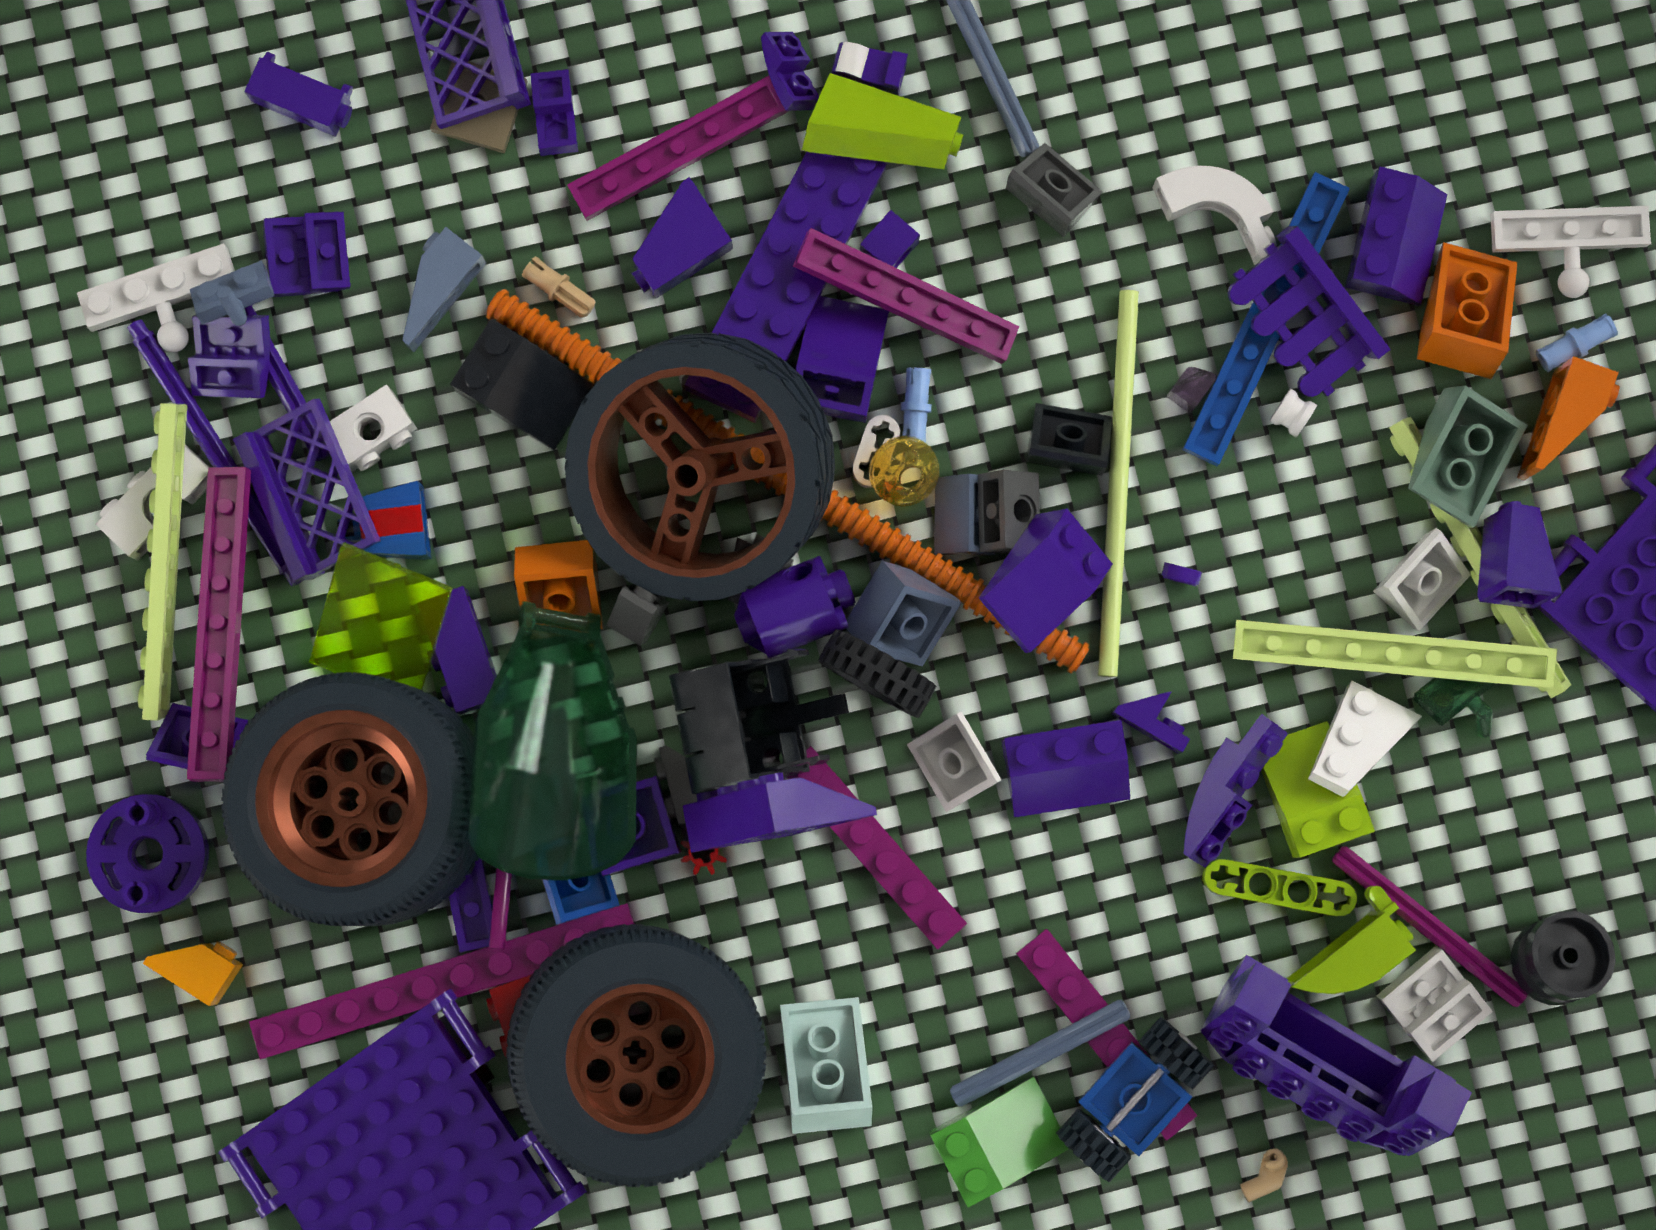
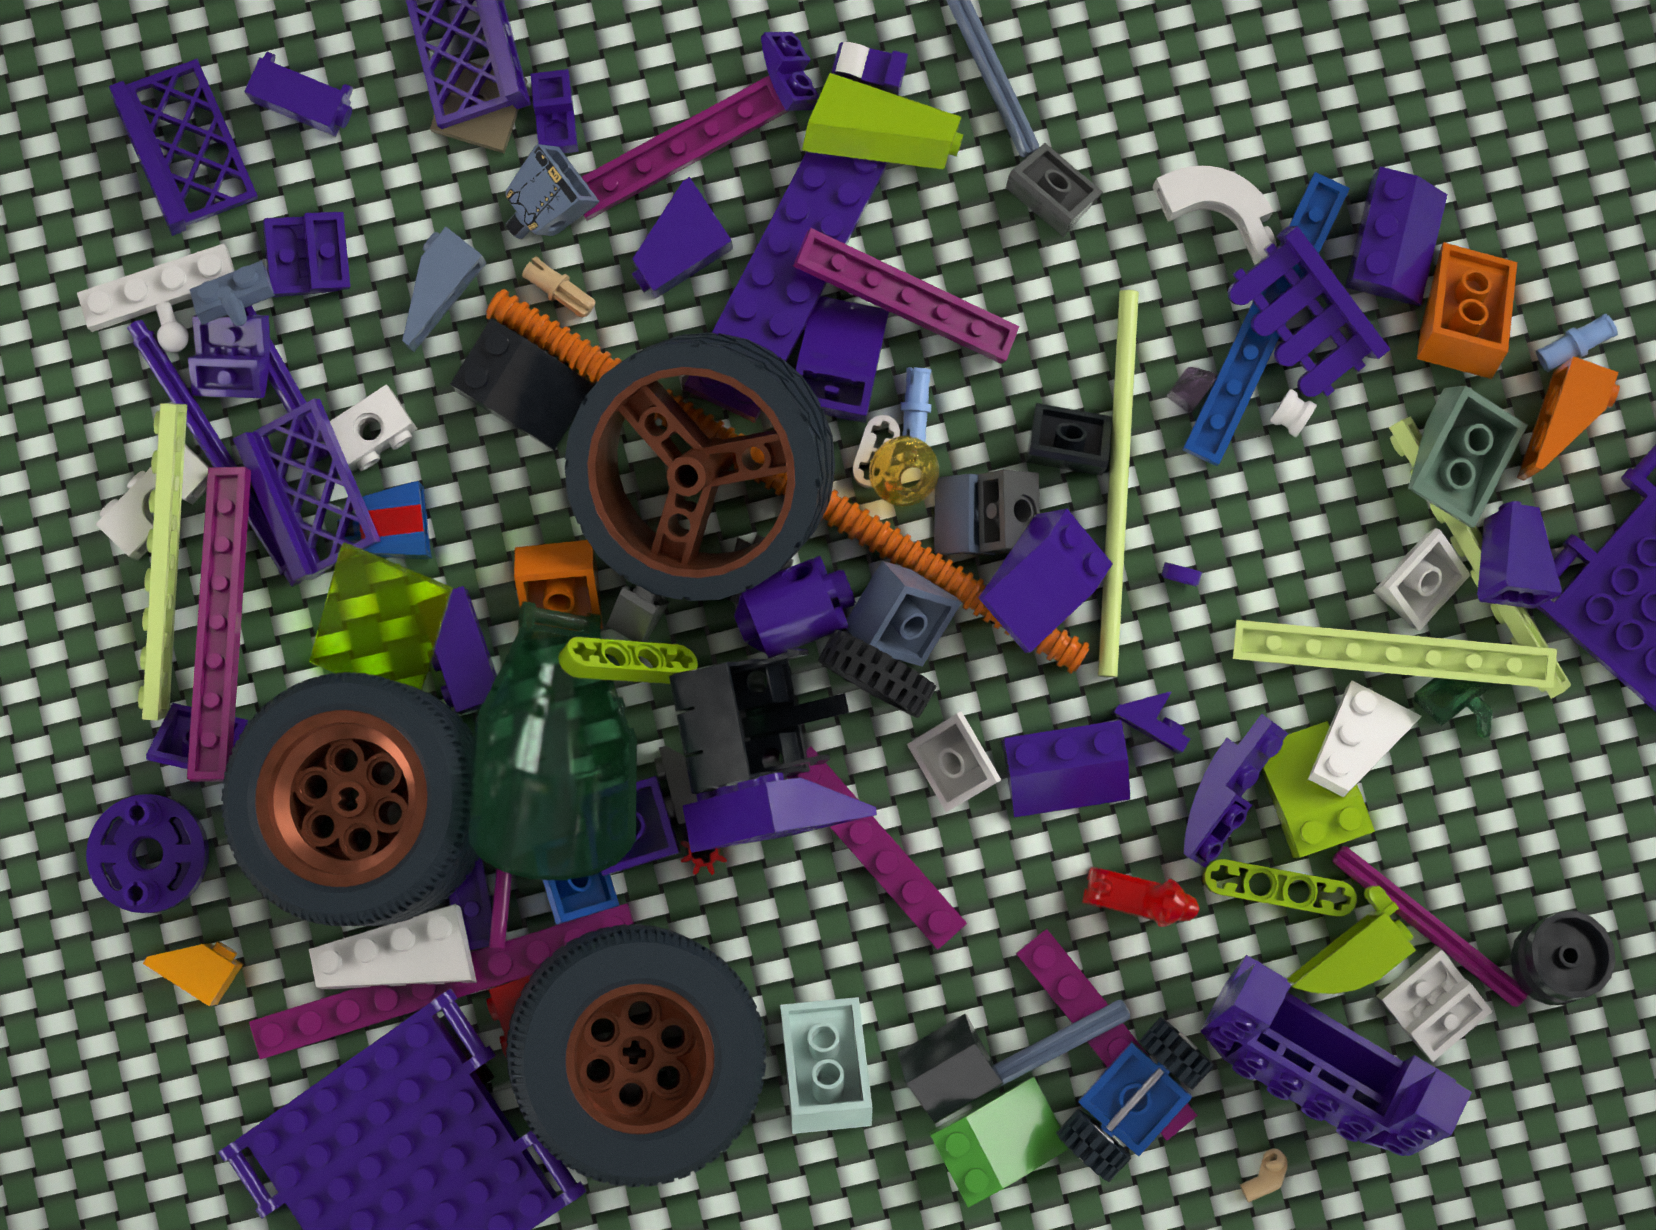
(152, 158): none -> dark purple fence
(414, 951): none -> white wing
(547, 194): none -> sand blue torso
(587, 659): none -> lime beam
(890, 240): dark purple brick -> none
(949, 1069): none -> black slope
(1139, 897): none -> red animal
(1570, 231): white plate -> none

